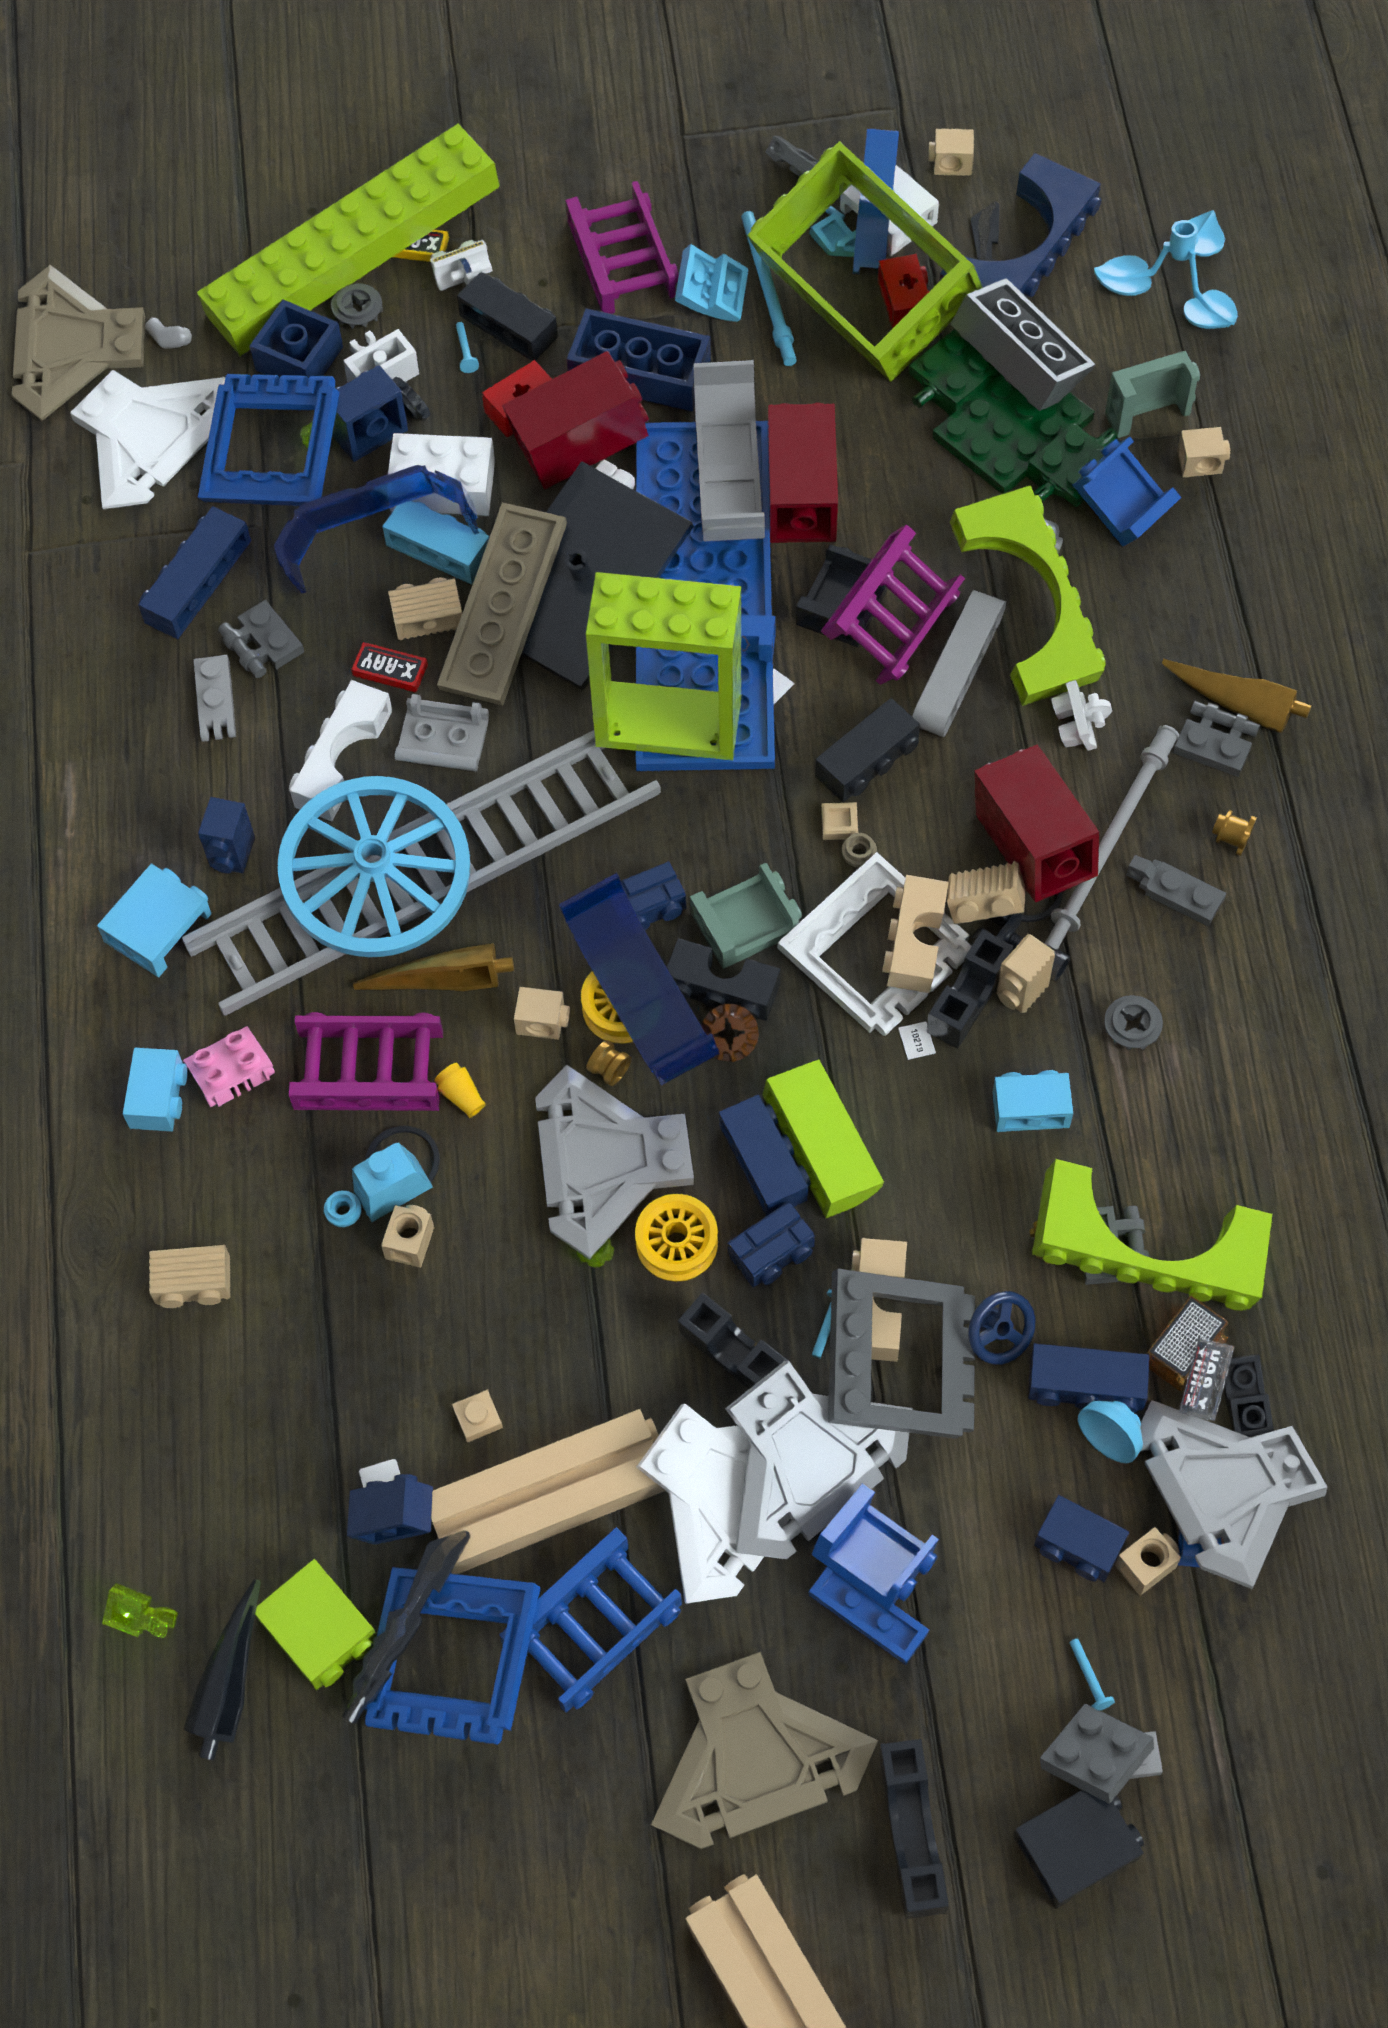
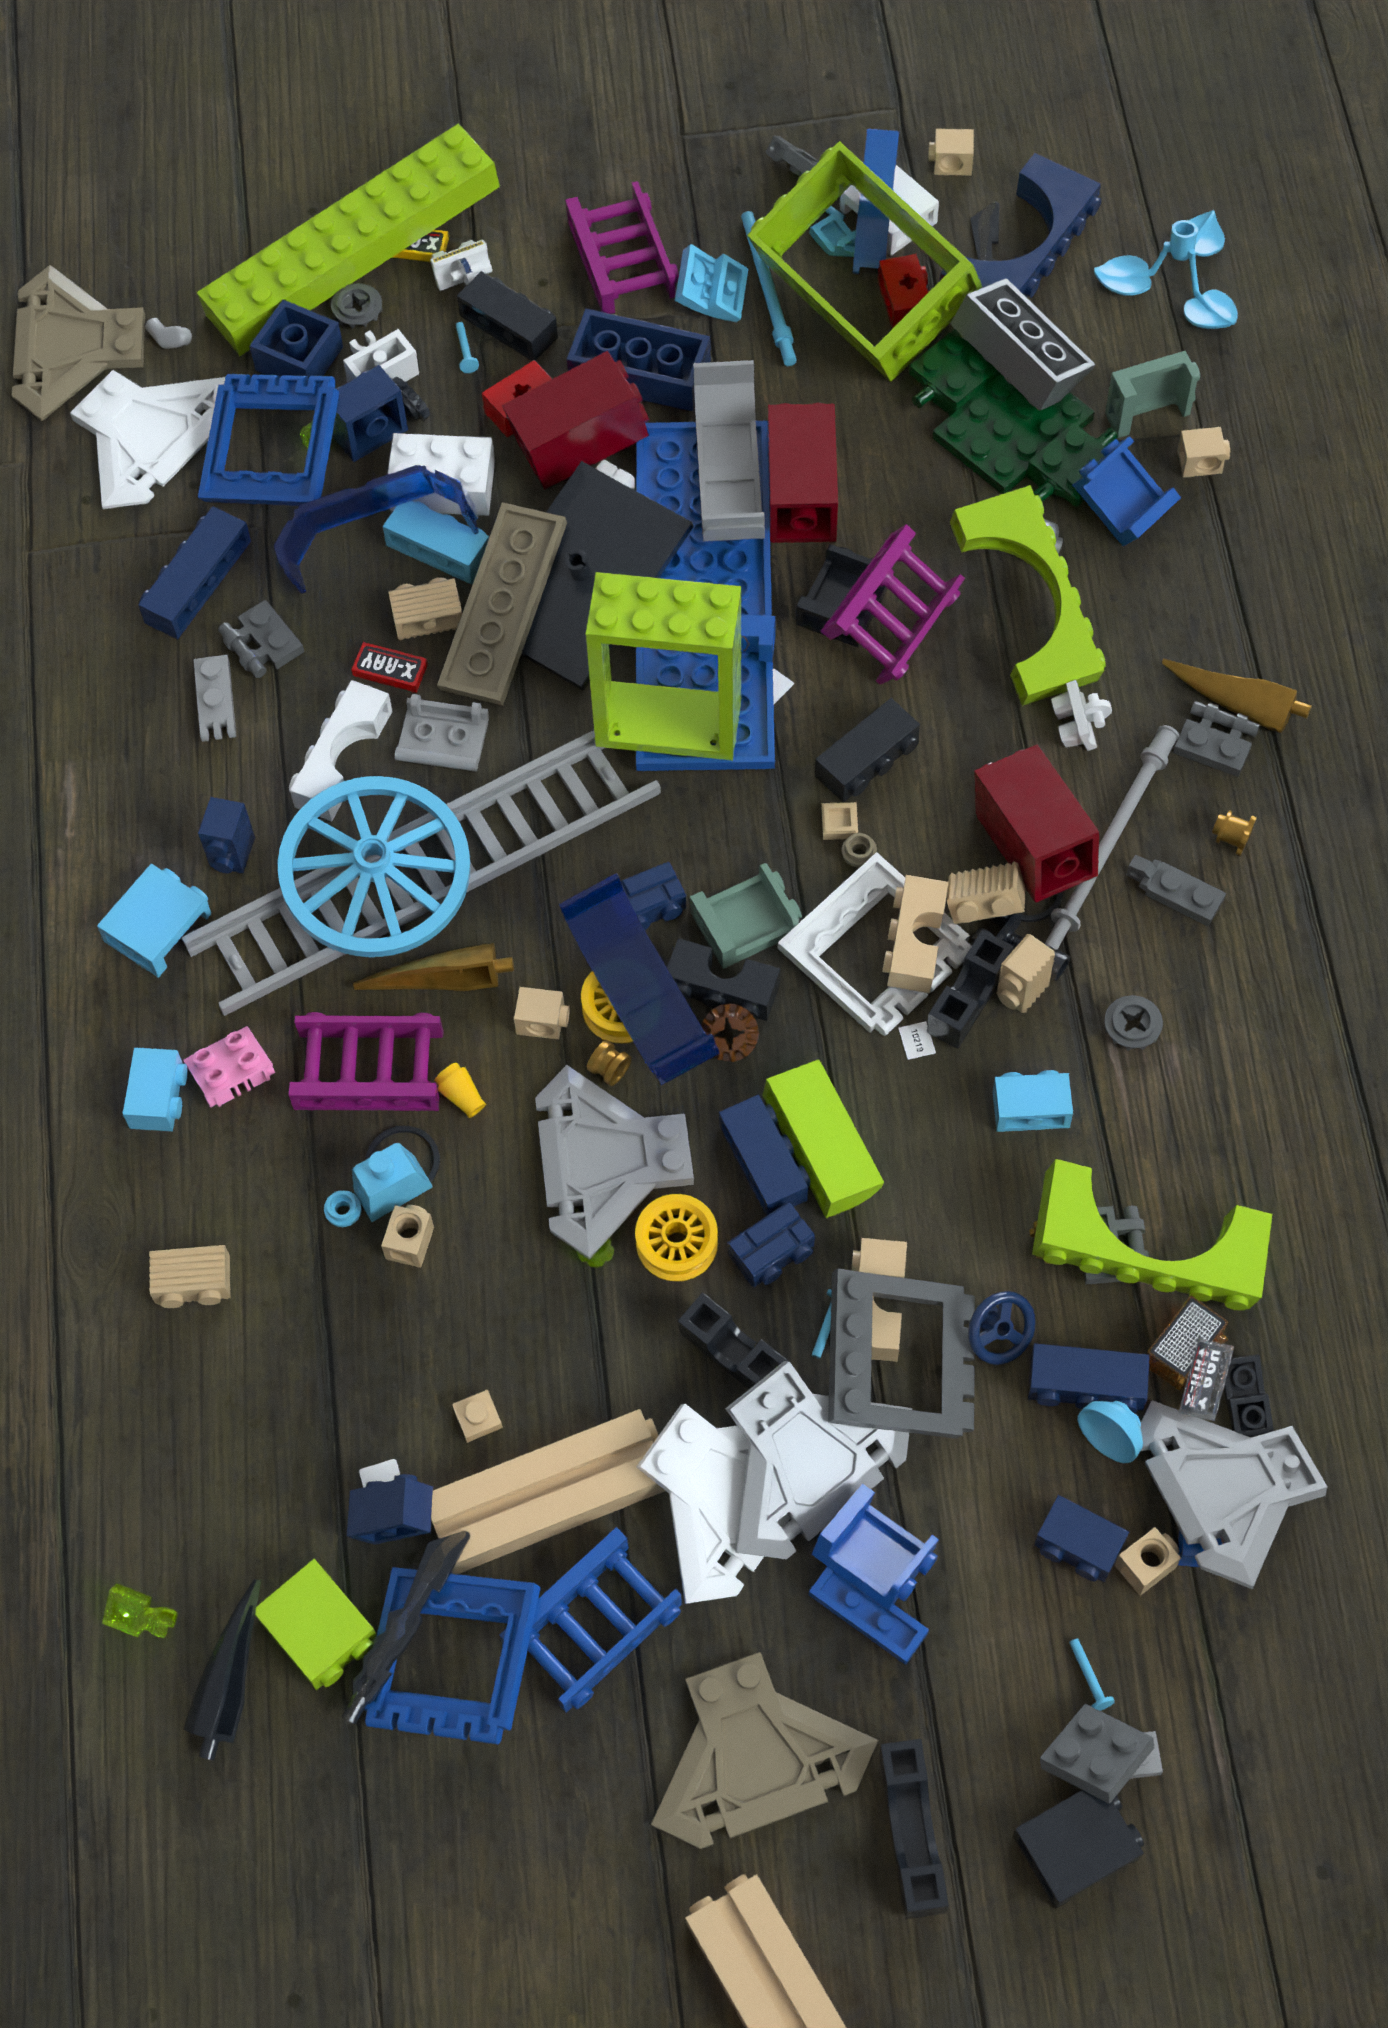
(958, 663): light grey beam -> none

